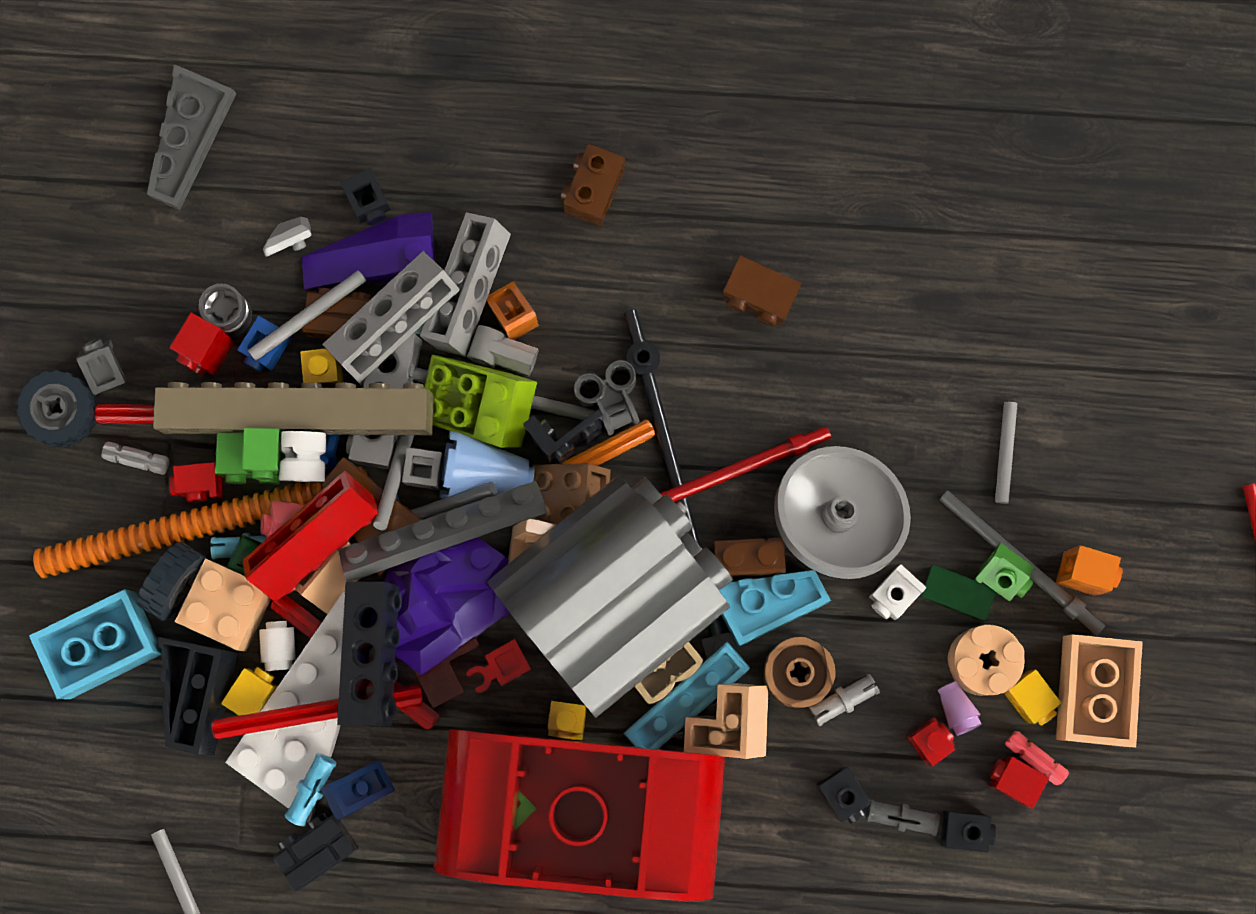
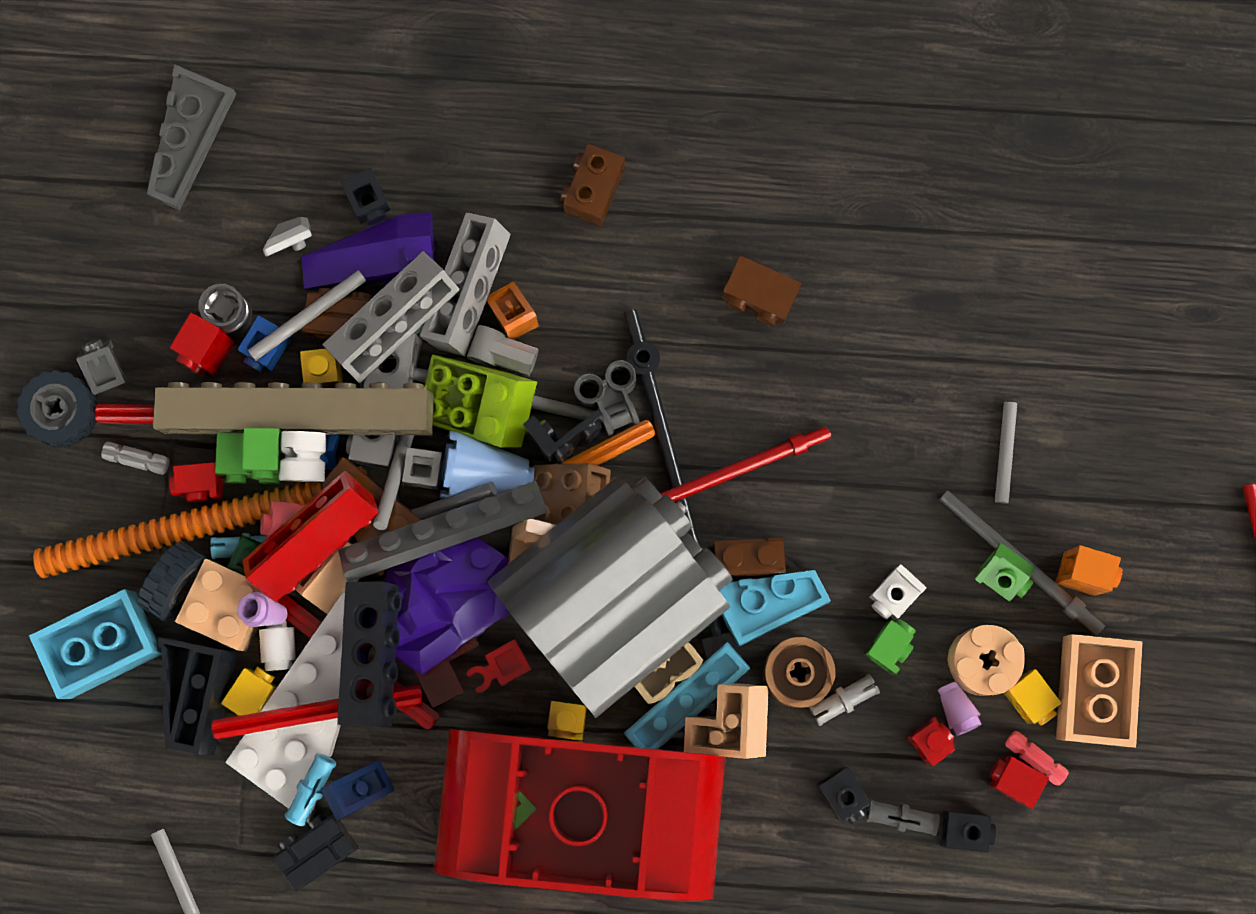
(261, 610): none -> lavender cone
(842, 512): light grey dish -> none
(891, 645): none -> bright green brick
(958, 593): dark green tile -> none

